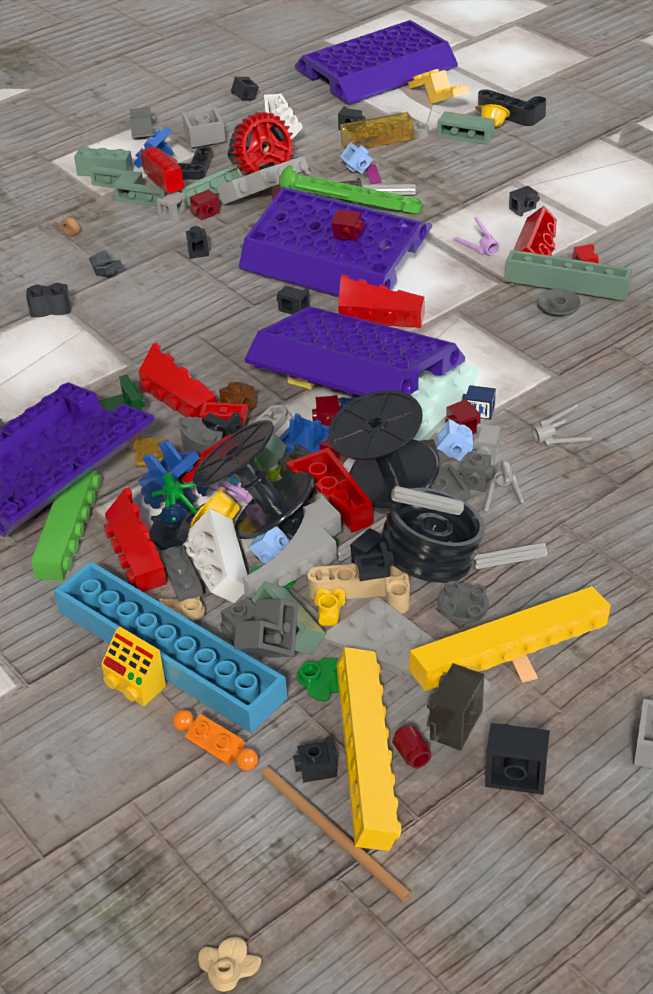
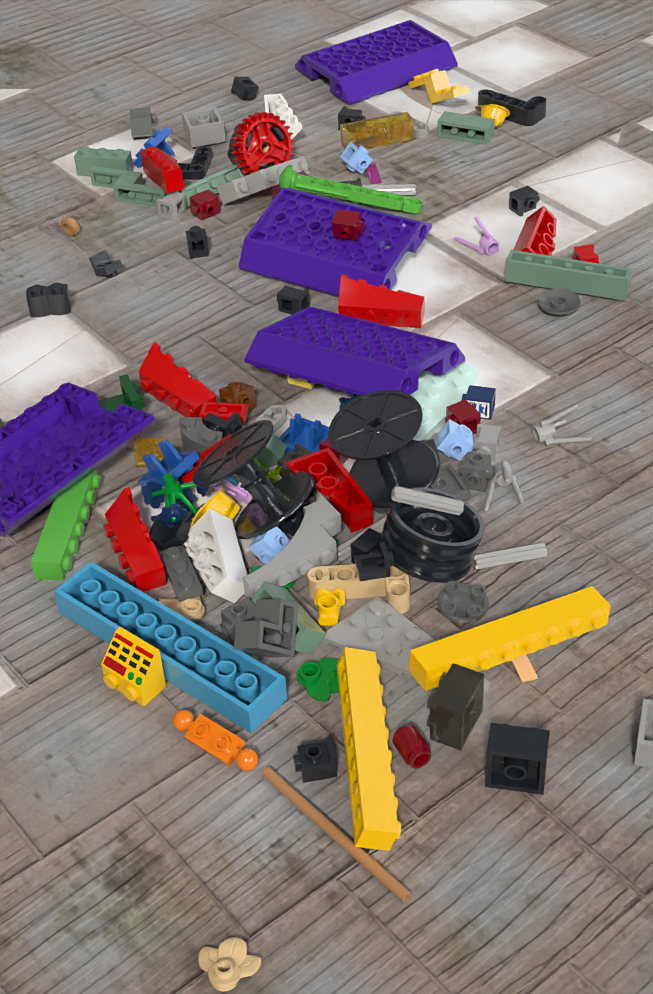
(325, 409): dark red brick -> none

